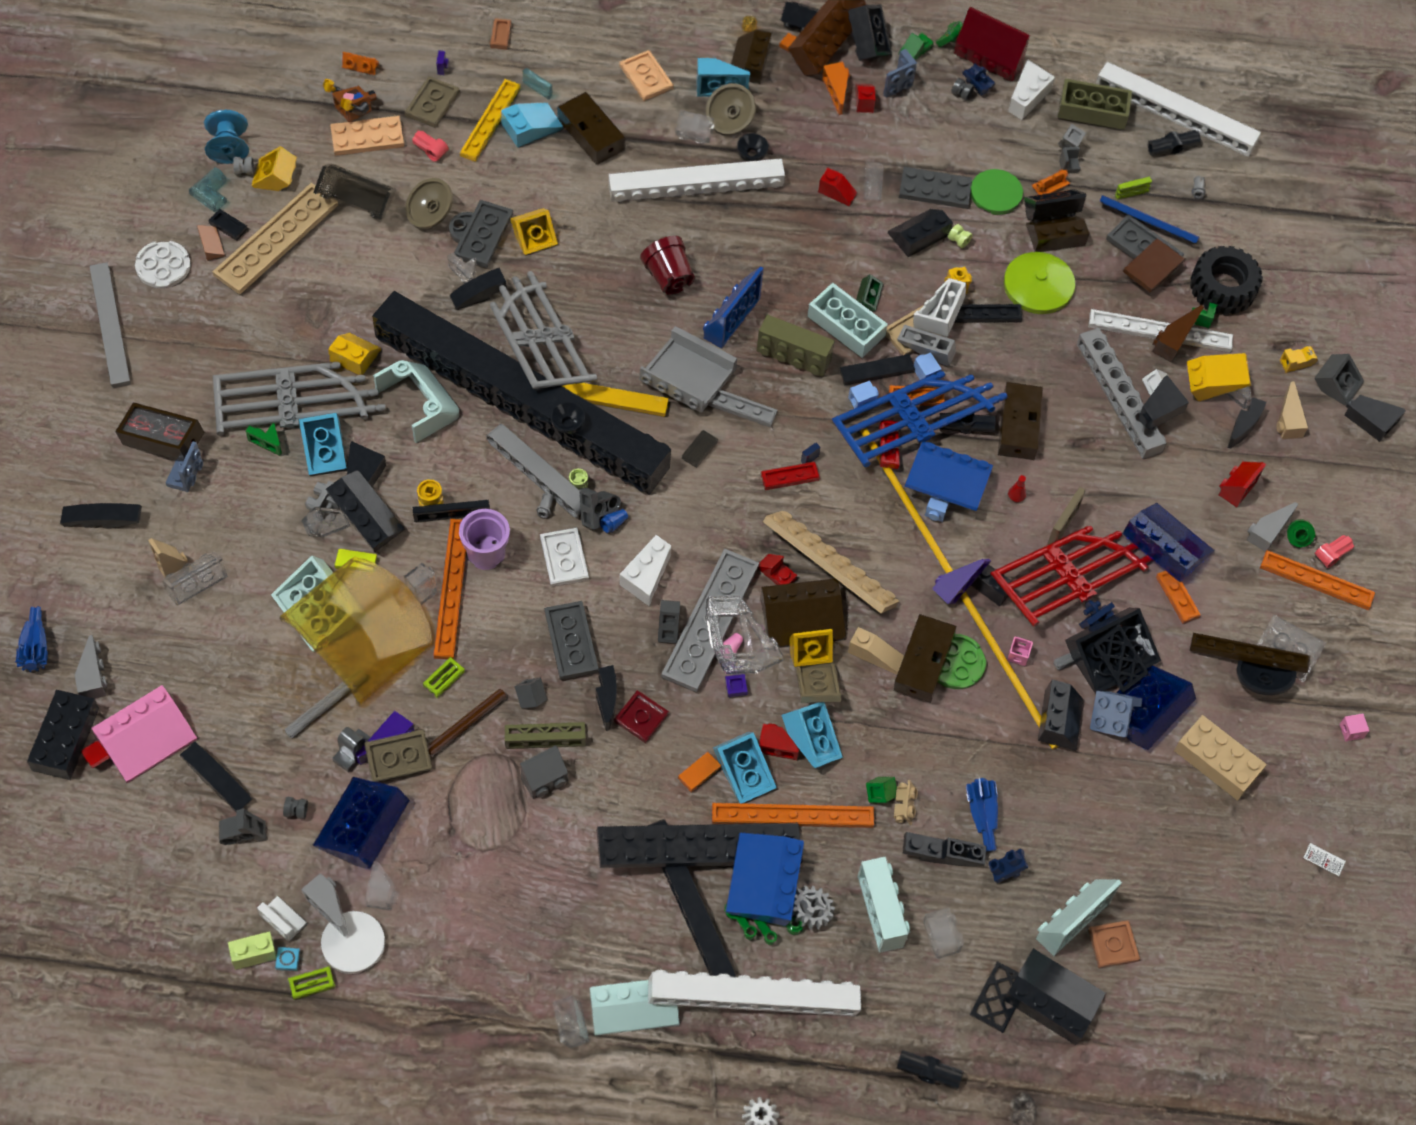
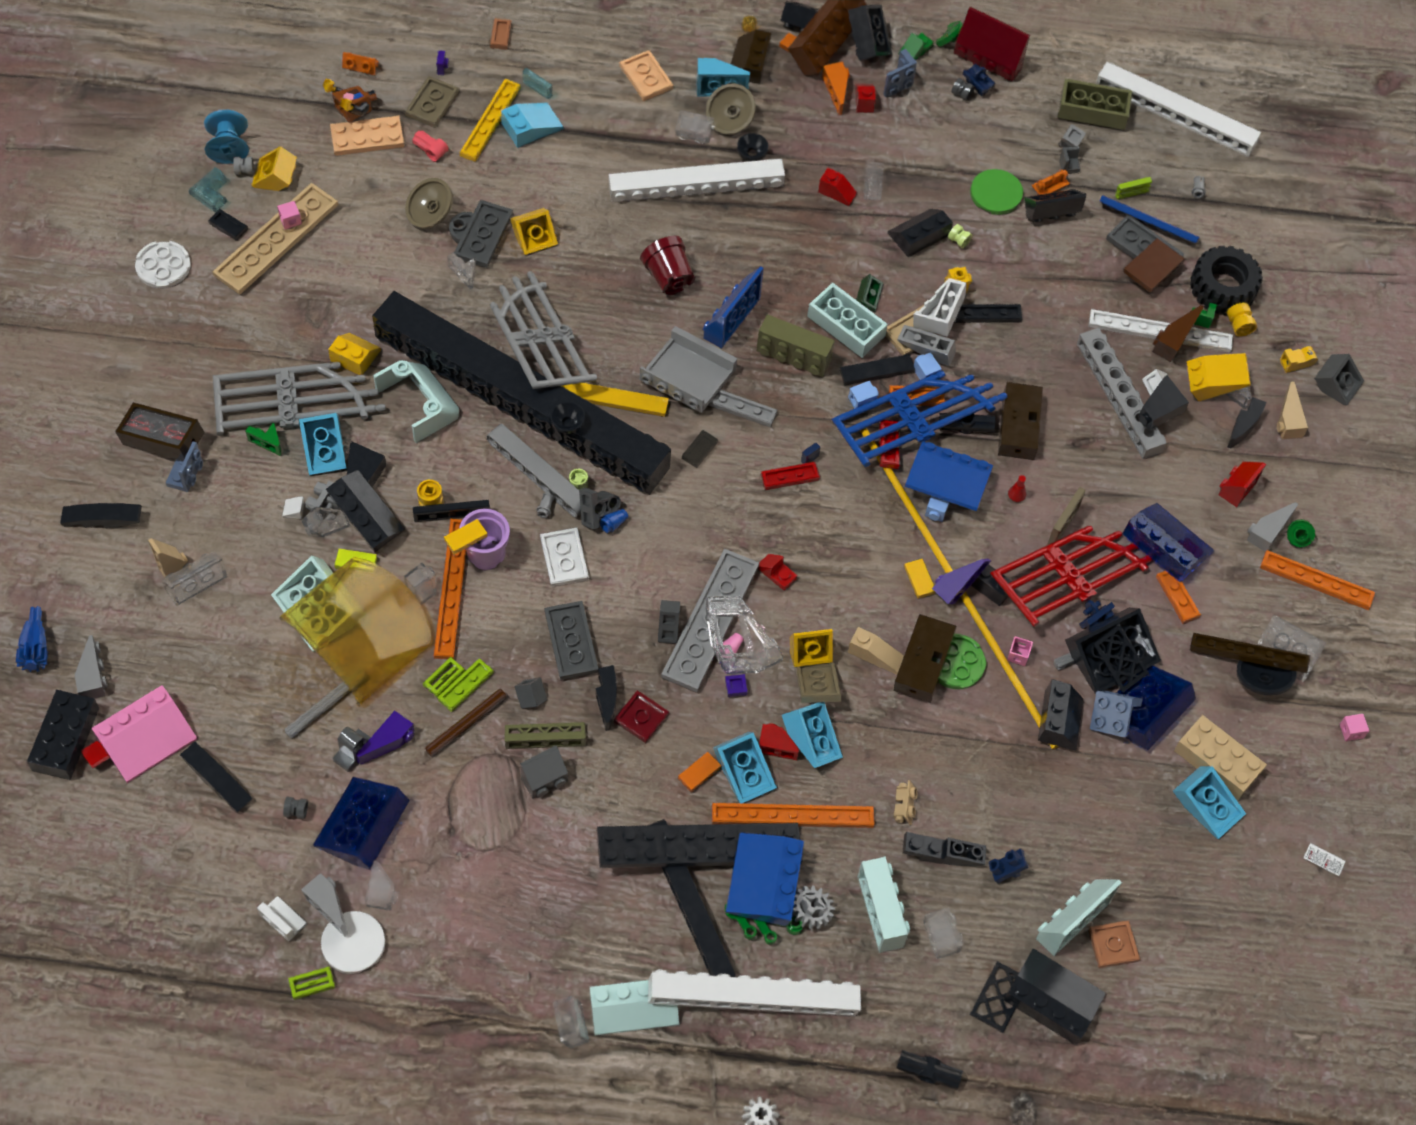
(110, 325): light grey tile -> none
(210, 242): nougat slope -> none
(241, 828): dark grey tile -> none
(252, 950): yellowish green brick -> none
(287, 959): medium azure tile -> none
(289, 215): none -> bright pink piece
(294, 508): none -> white slope
(354, 189): clear smoke windscreen -> none
(398, 755): dark tan tile -> none
(465, 536): none -> yellow tile
(465, 685): none -> lime tile
(478, 289): black slope -> none
(591, 128): dark brown brick -> none
(646, 569): white wedge -> none
(802, 609): dark brown slope -> none
(831, 561): tan plate -> none
(881, 789): green panel -> none
(919, 578): none -> yellow tile
(935, 187): dark grey plate -> none
(984, 809): blue piece -> none
(1030, 90): white wedge -> none
(1039, 282): lime dish -> none
(1058, 233): dark brown slope -> none
(1174, 142): black piece -> none
(1209, 801): none -> medium azure slope
(1241, 319): none -> yellow wheel
(1331, 553): coral piece -> none
(1374, 415): black slope -> none

